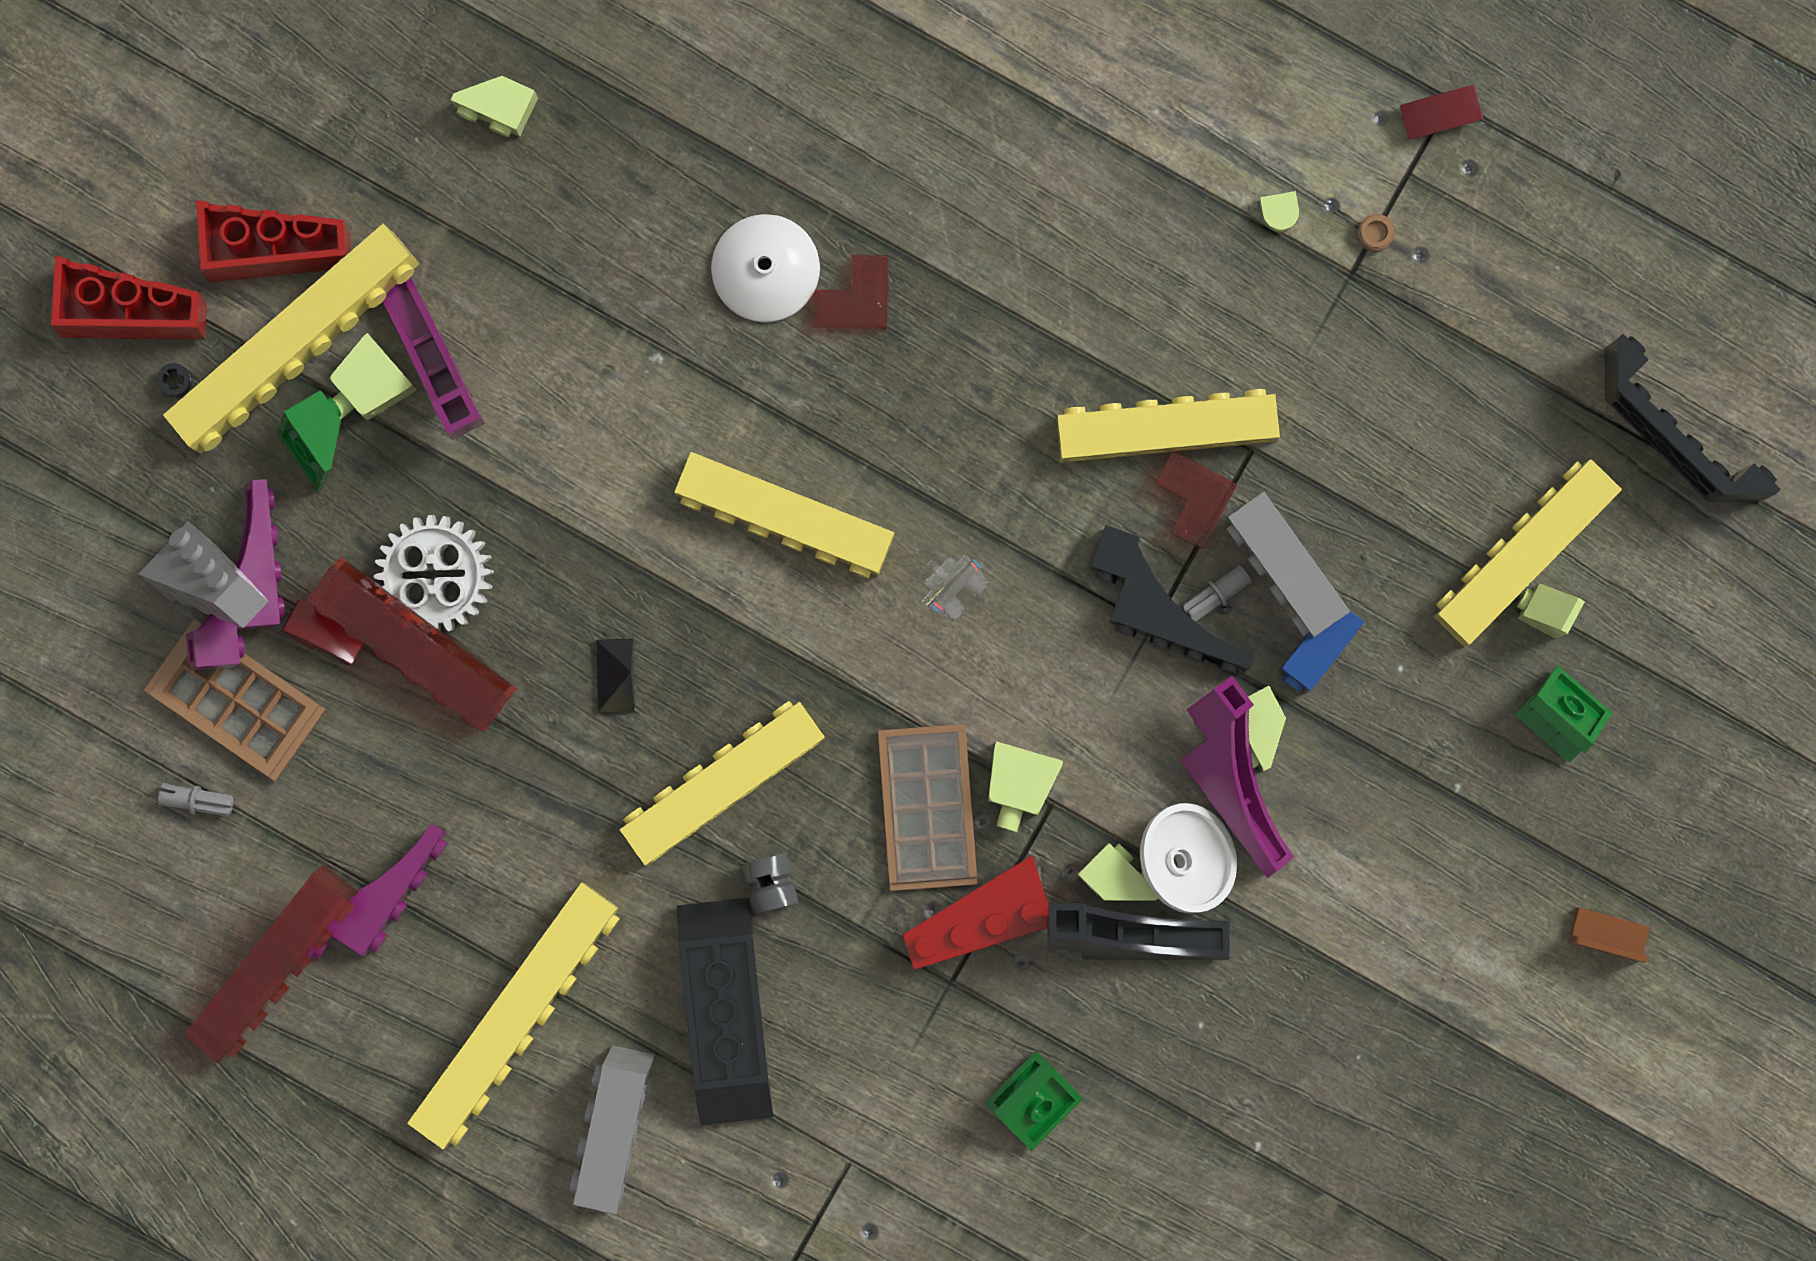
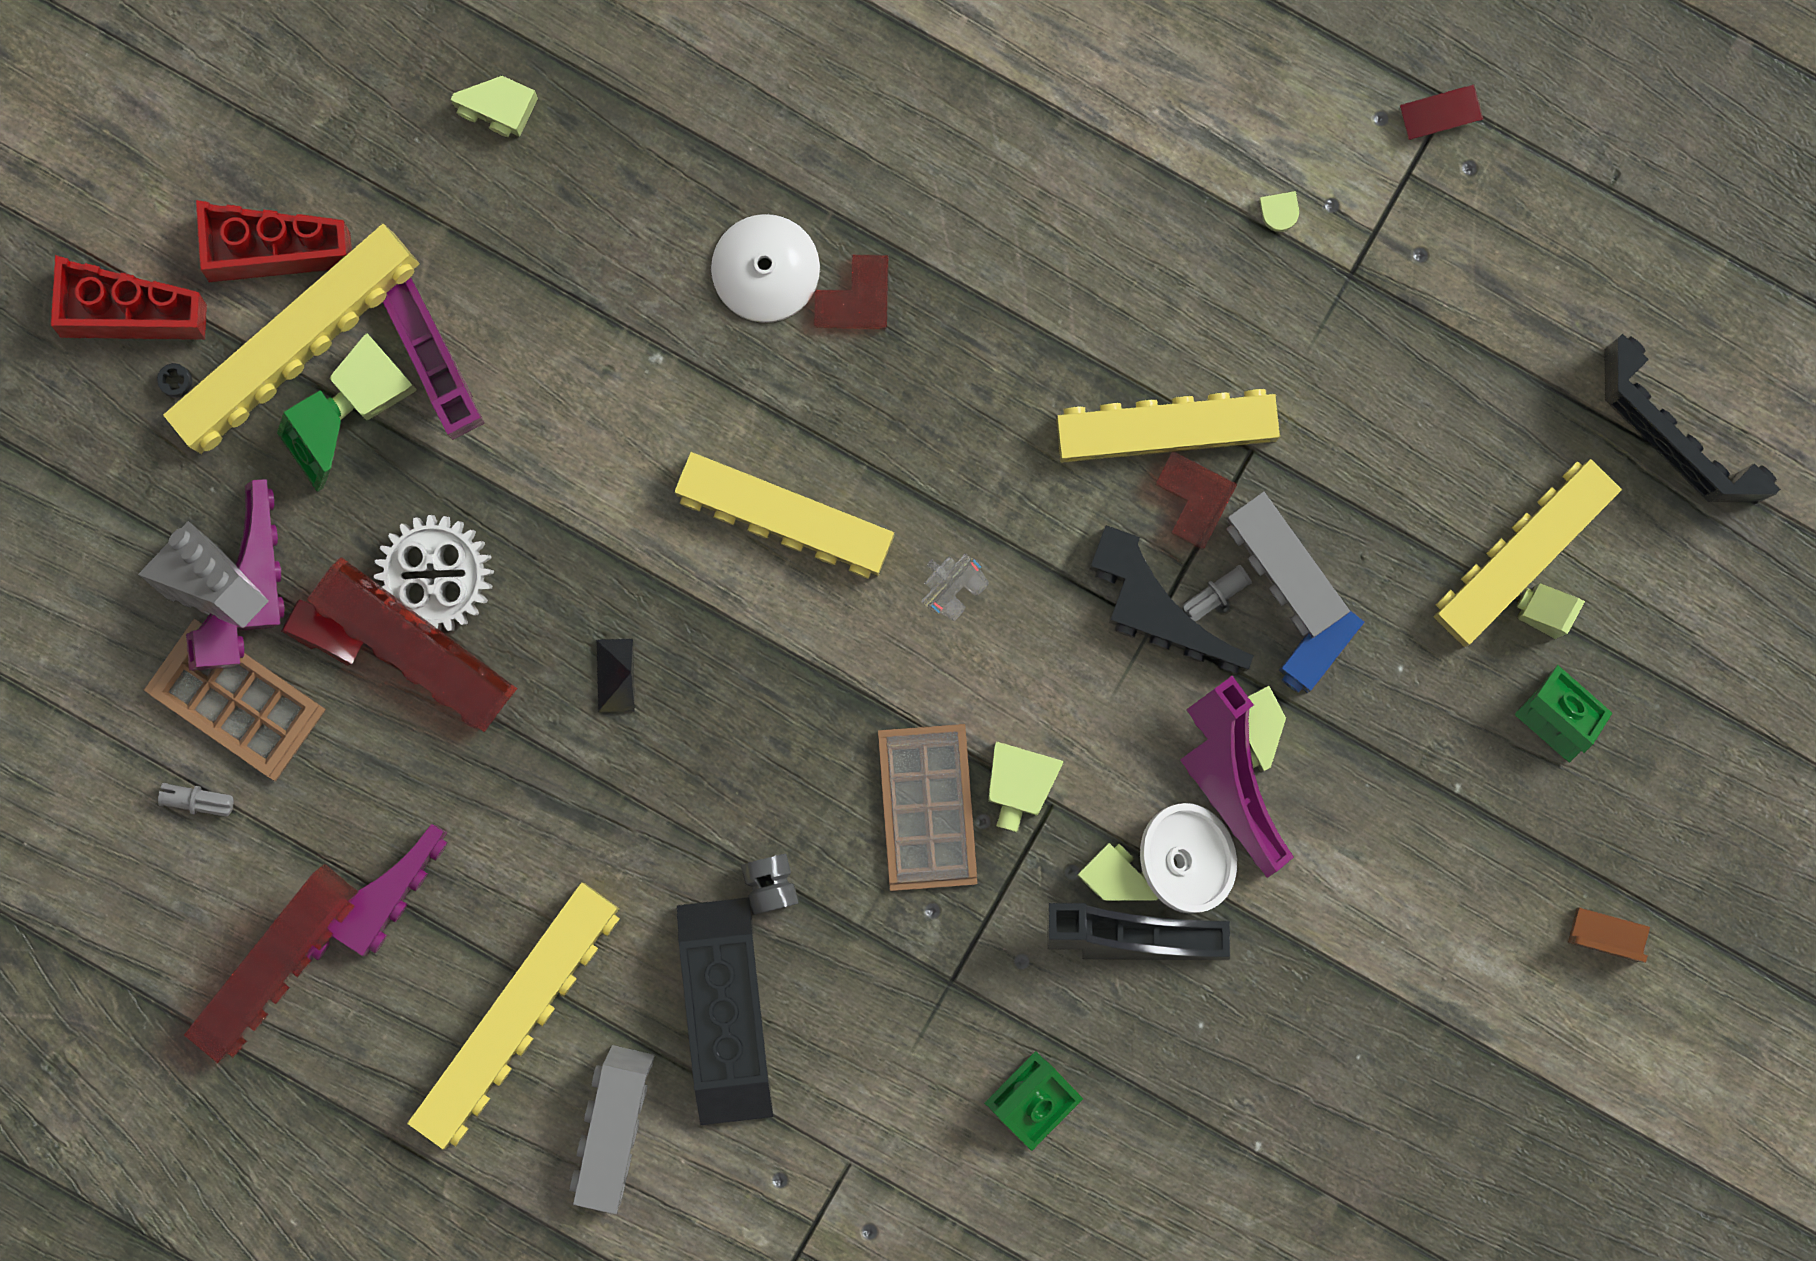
(722, 783): light yellow brick -> none
(987, 916): red wedge -> none
(1376, 232): medium nougat tile -> none

